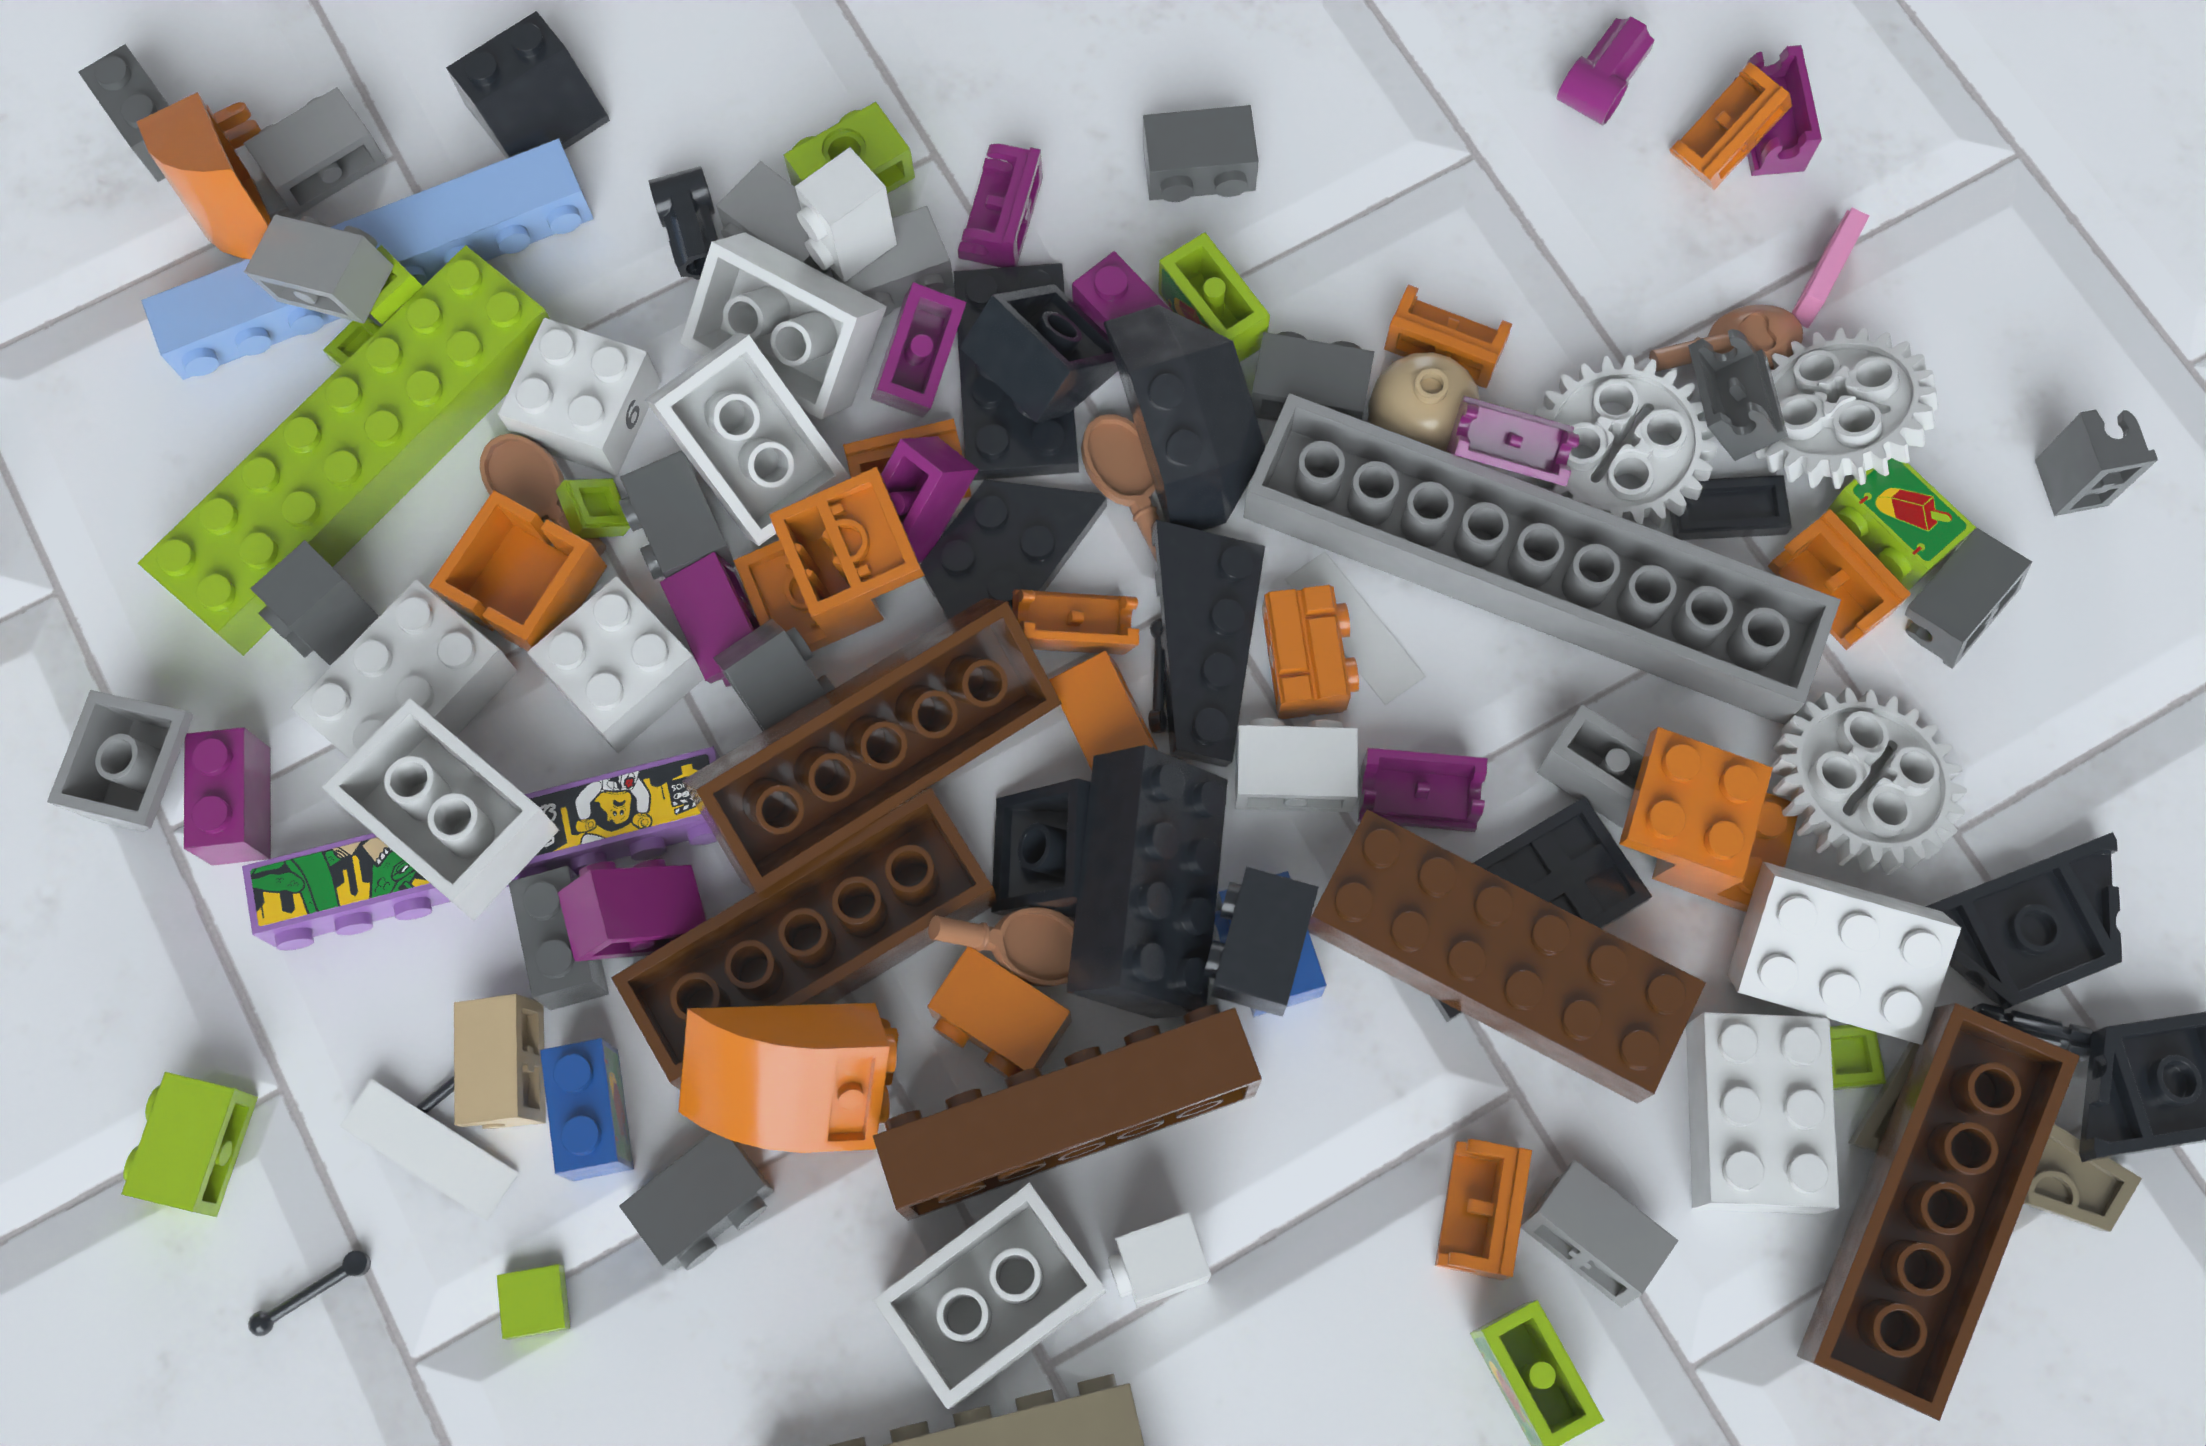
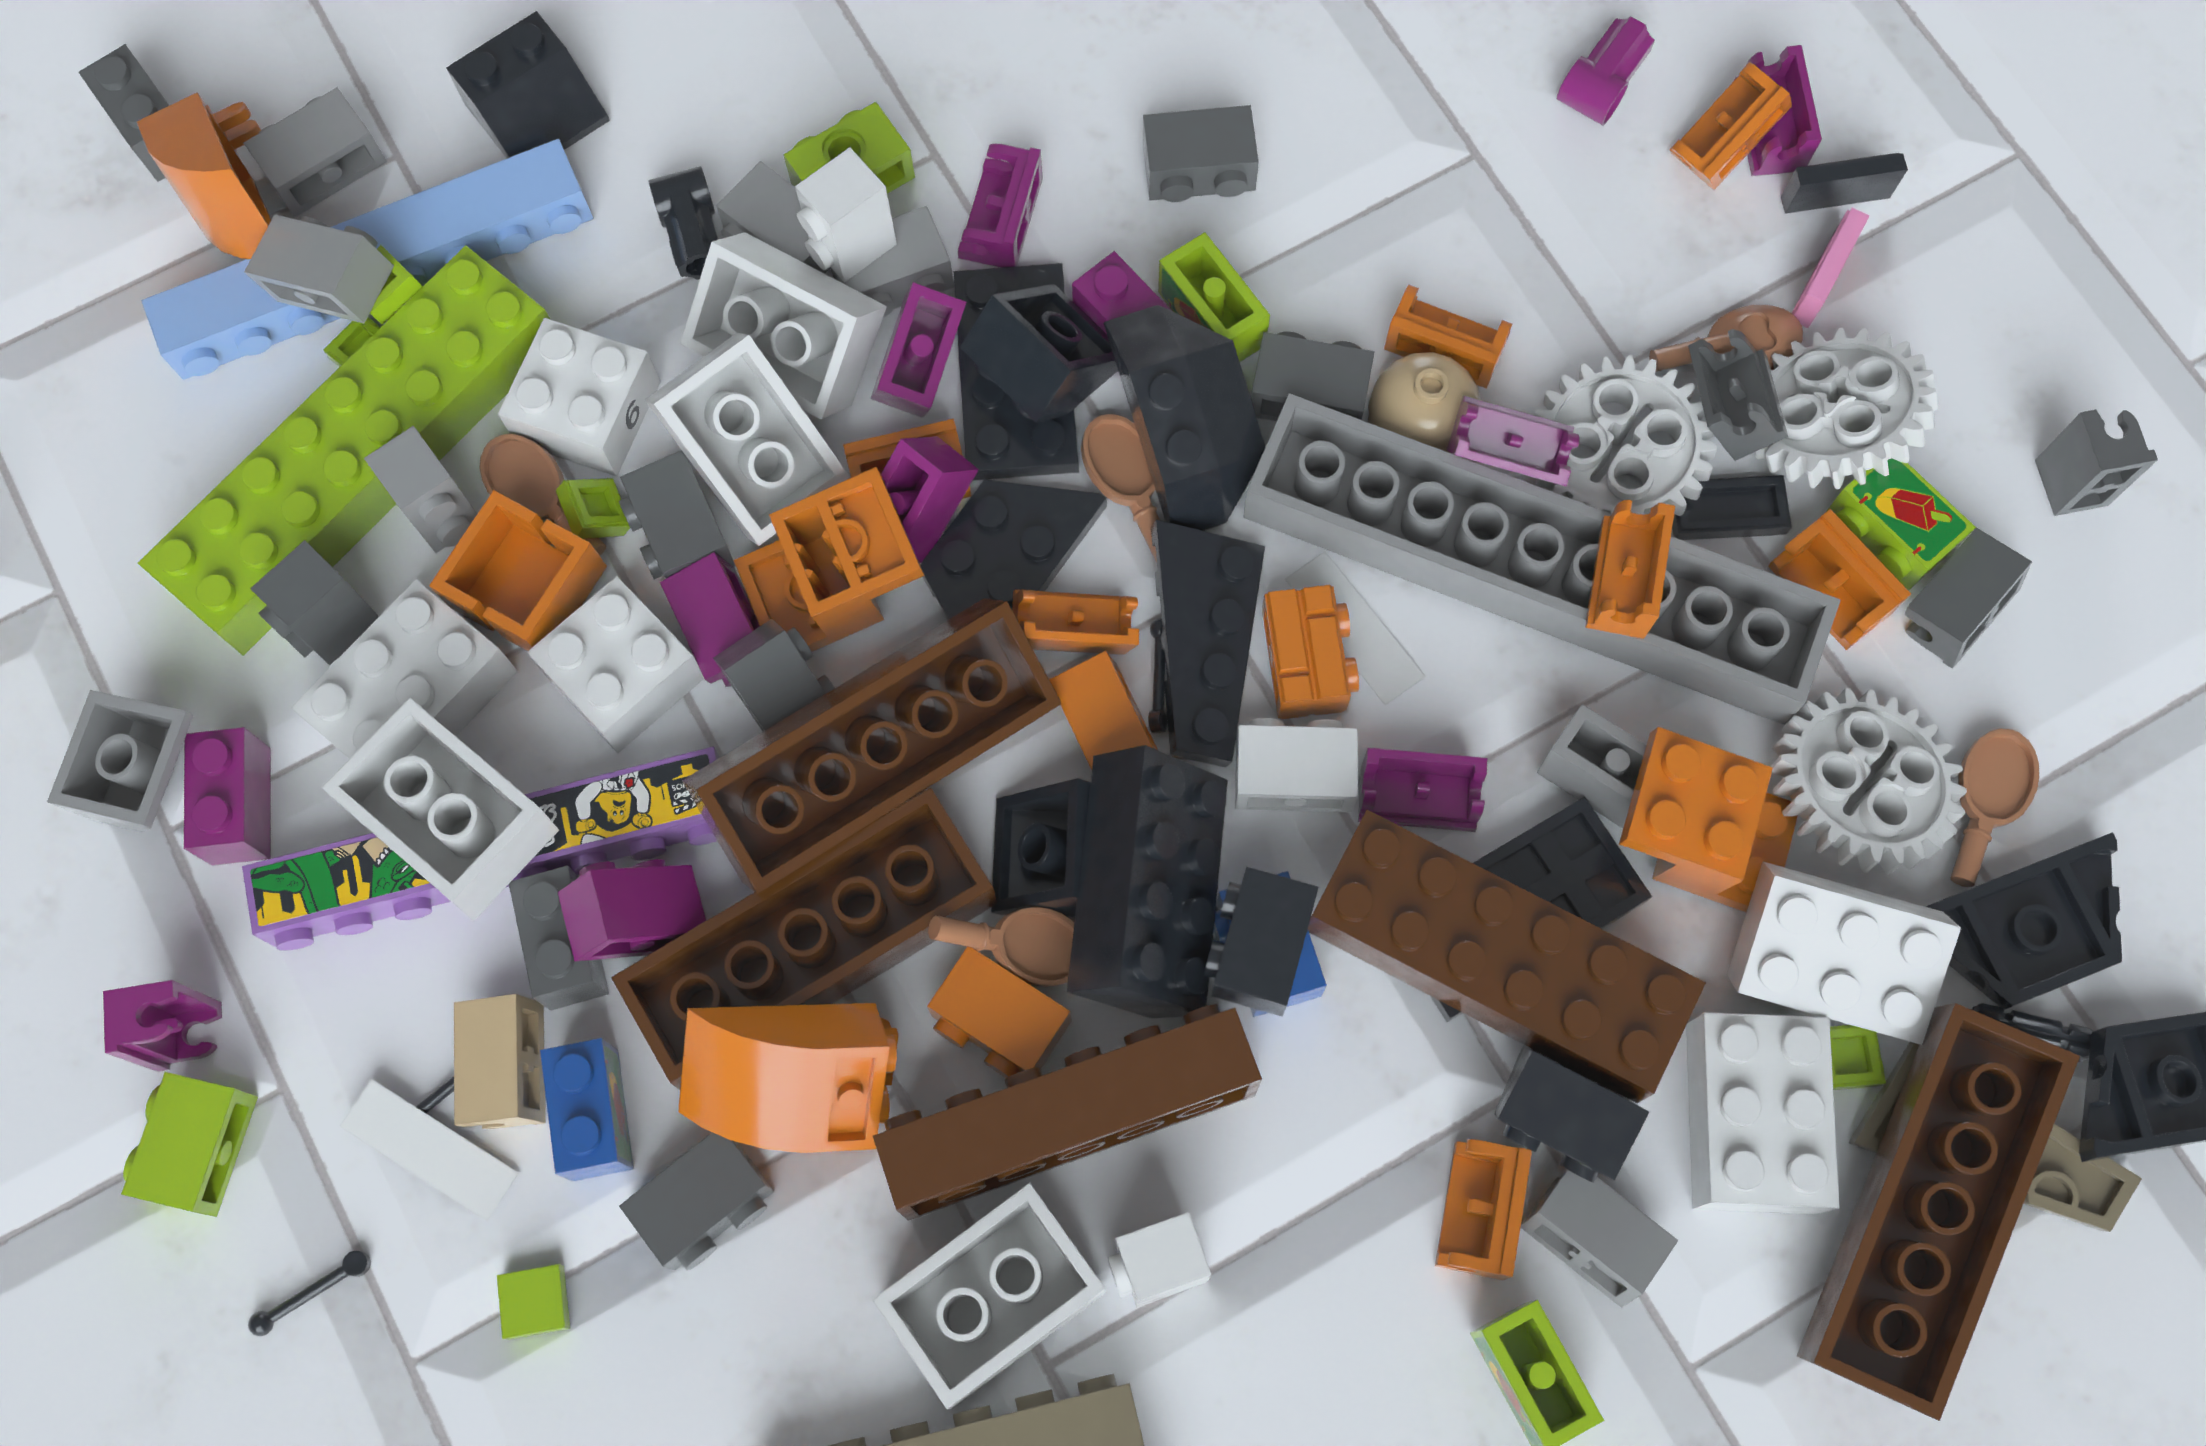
(152, 1023): none -> magenta hinge
(422, 489): none -> light grey brick
(1569, 1115): none -> black slope
(1630, 570): none -> orange hinge
(1843, 182): none -> black tile
(2000, 786): none -> nougat piece

